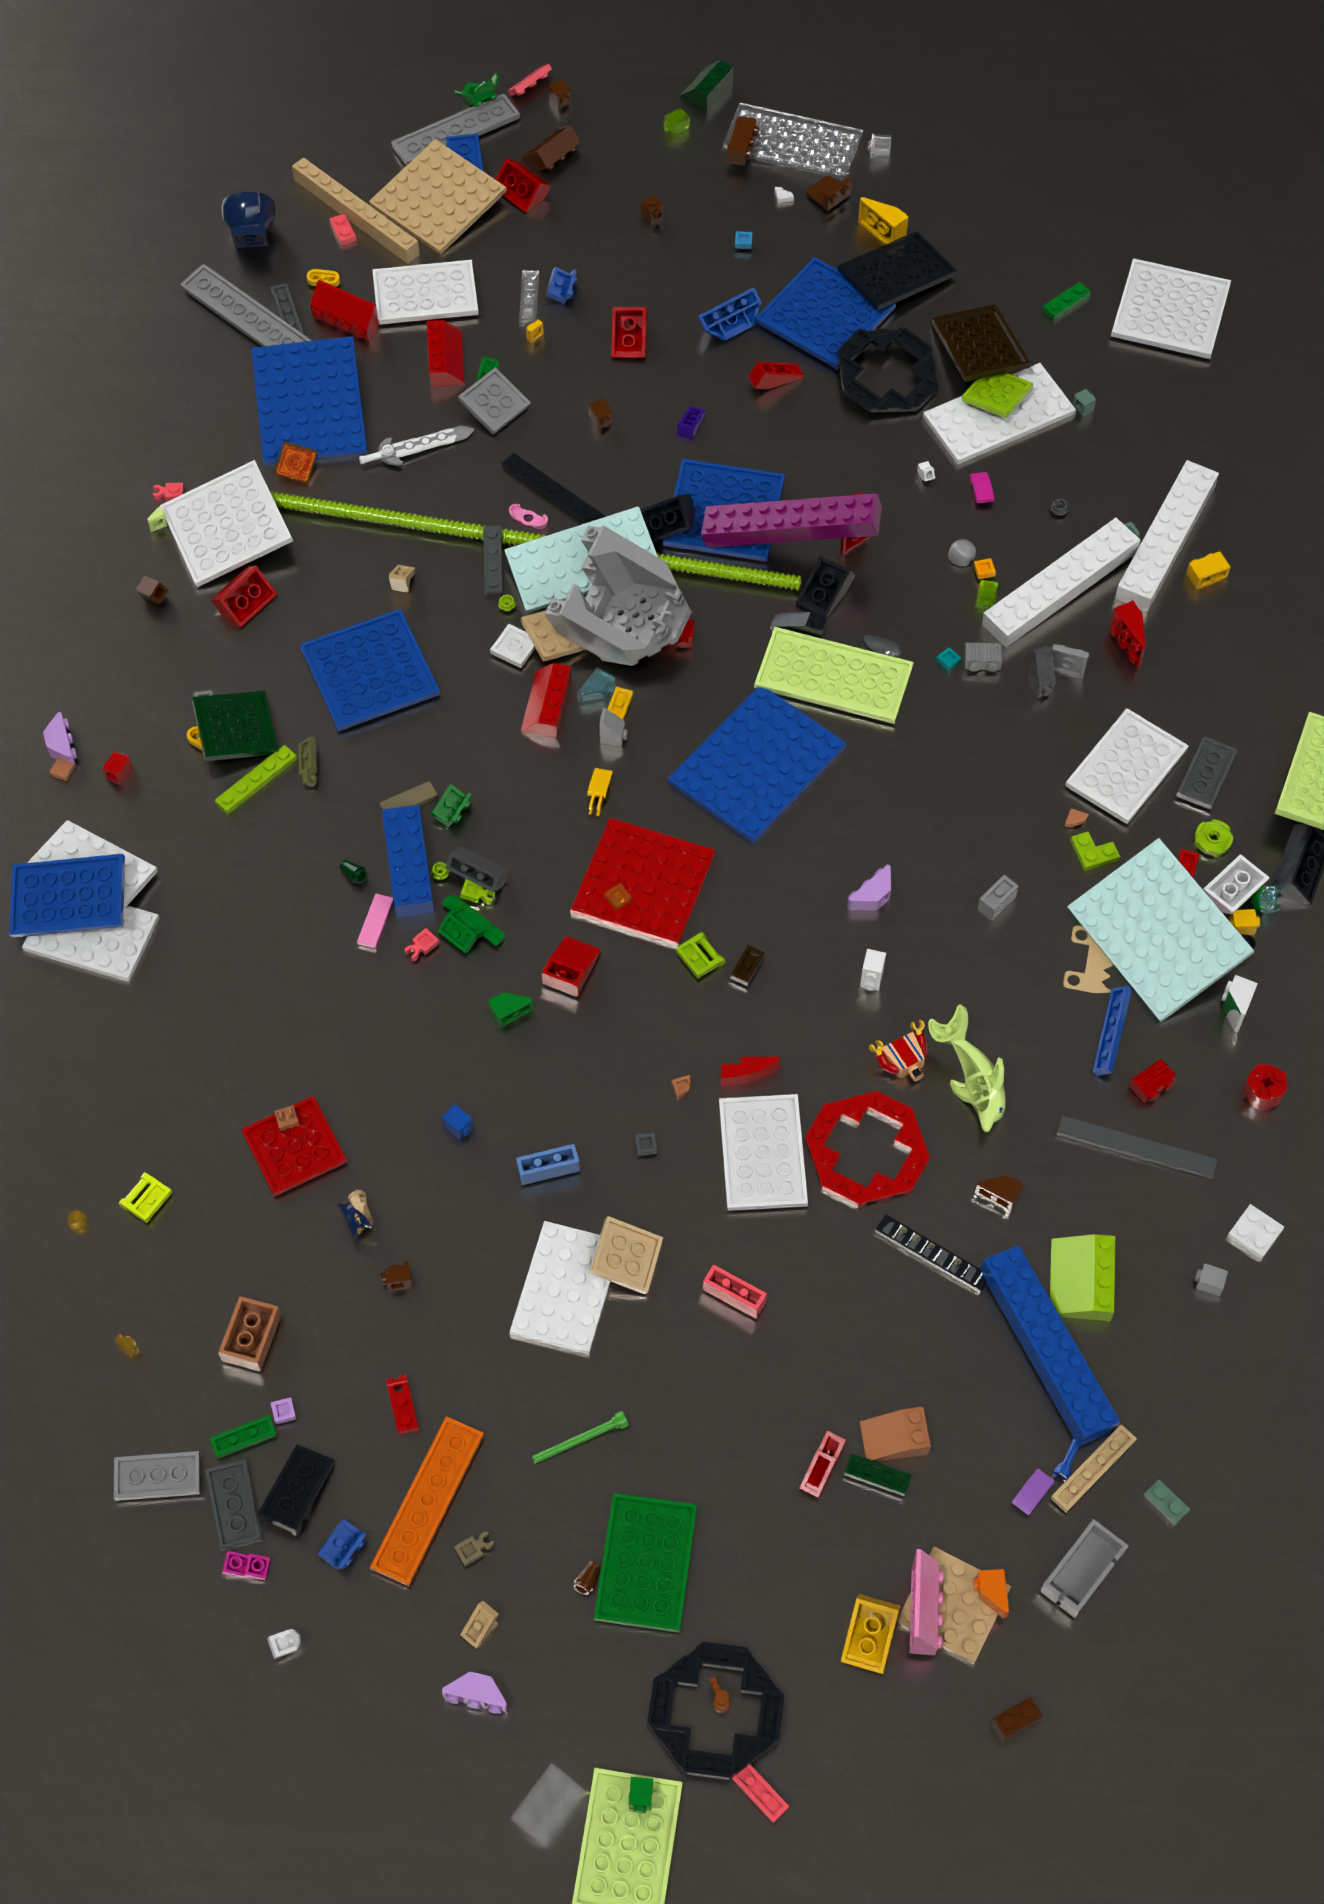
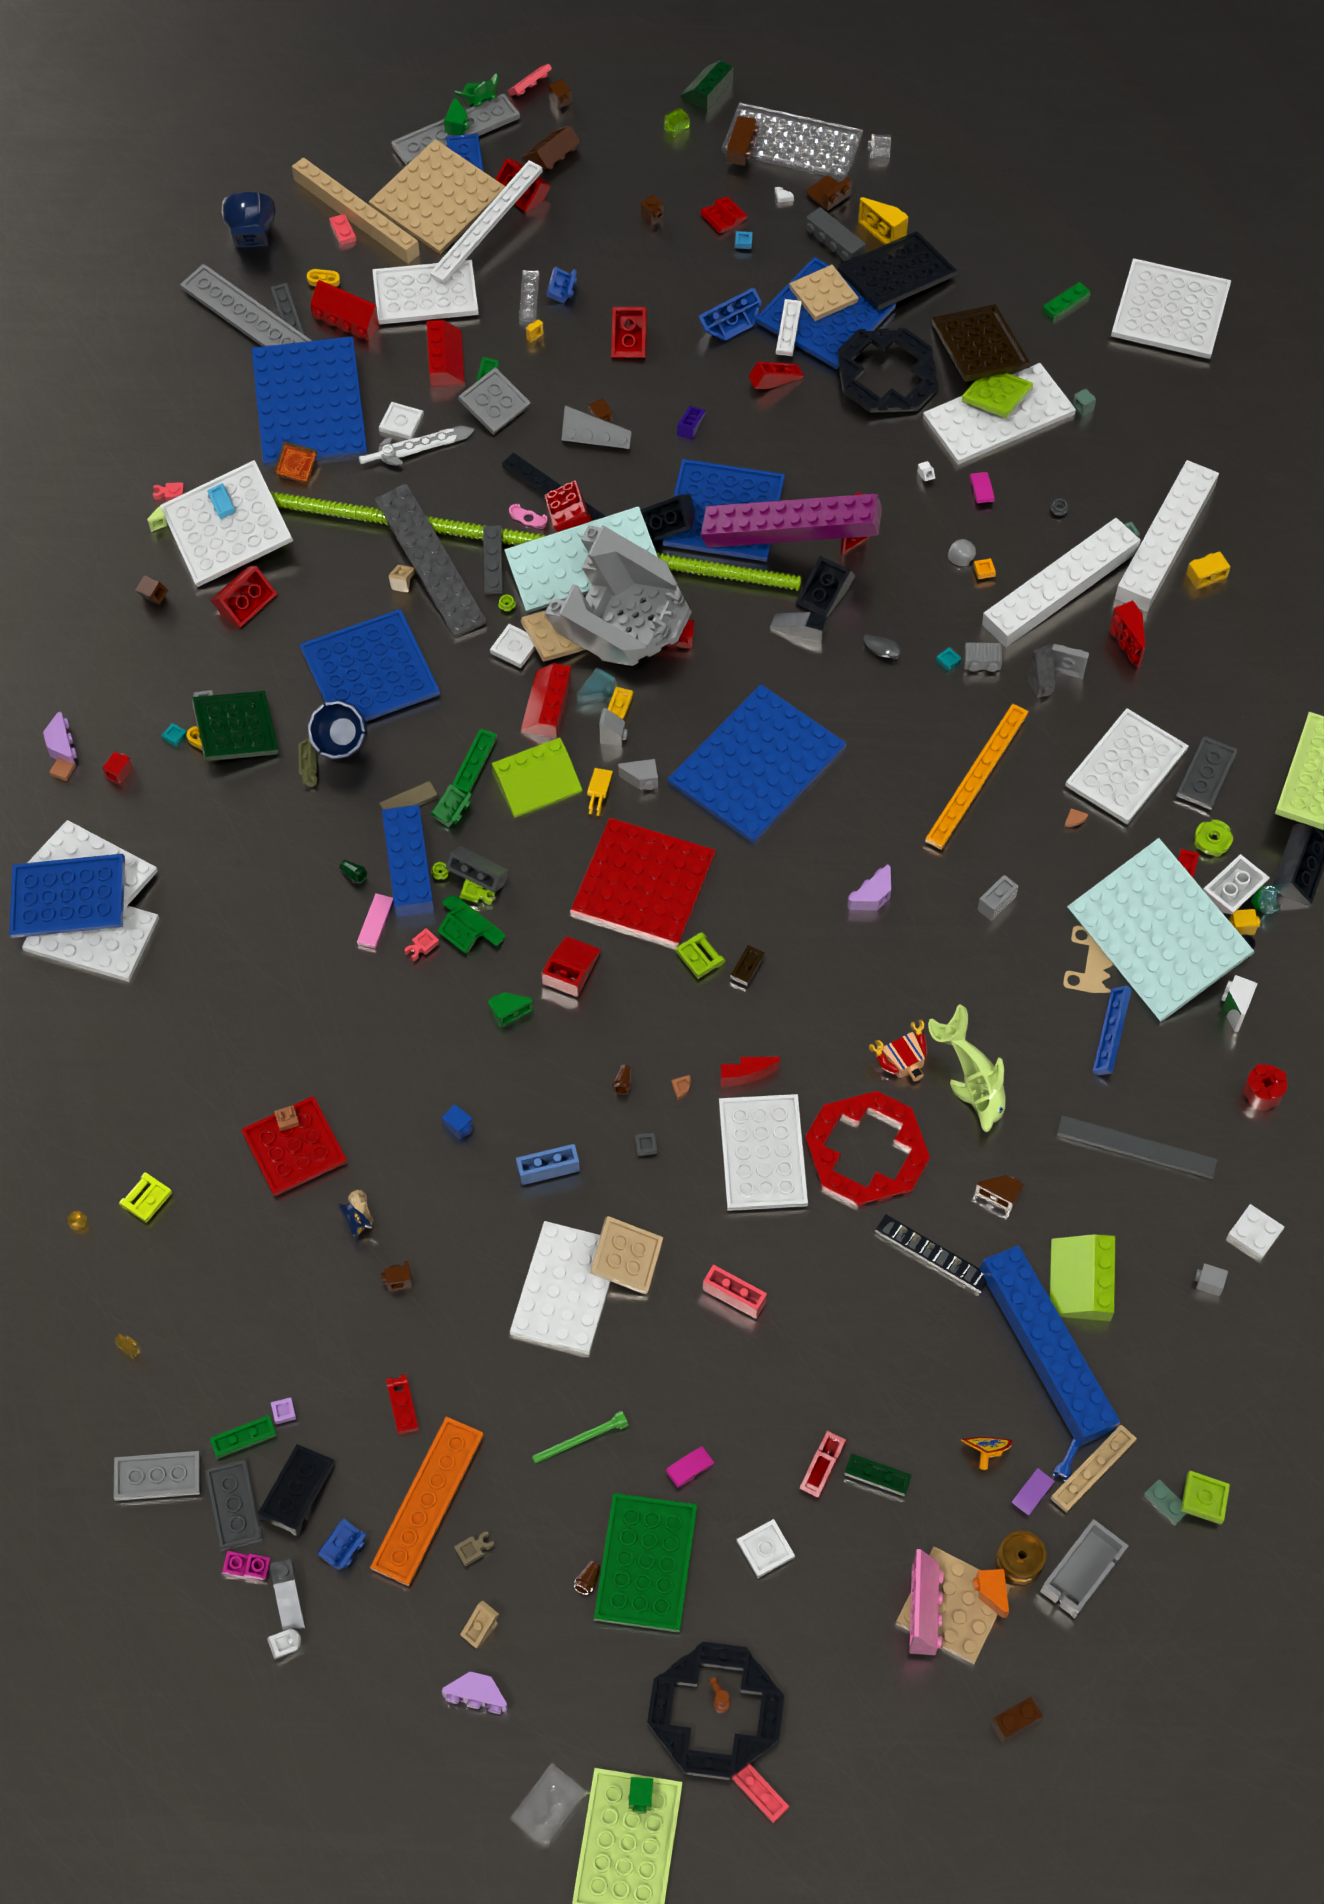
(174, 734): none -> teal tile
(221, 501): none -> medium azure tile
(250, 1333): nougat brick -> none
(255, 779): lime plate -> none
(287, 1595): none -> slope
(337, 730): none -> dark blue plate
(401, 420): none -> white tile
(430, 561): none -> flat silver plate
(456, 120): none -> green slope
(474, 760): none -> green plate
(486, 222): none -> white plate
(536, 777): none -> lime slope
(567, 507): none -> red slope
(593, 430): none -> light grey wing
(618, 896): clear yellow plate -> none
(622, 1082): none -> reddish brown cone
(639, 773): none -> light grey slope
(689, 1466): none -> dark pink slope
(723, 215): none -> red slope
(765, 1548): none -> white plate
(788, 327): none -> white tile
(823, 292): none -> tan plate
(834, 235): none -> dark grey brick
(834, 675): yellowish green plate -> none
(870, 1633): yellow slope -> none
(873, 970): white brick -> none
(896, 1435): nougat slope -> none
(976, 776): none -> light orange plate
(986, 594): clear neon green brick -> none
(988, 1447): none -> shield
(1032, 1554): none -> pearl gold wheel
(1091, 855): lime plate -> none
(1152, 1081): red brick -> none
(1205, 1497): none -> lime plate

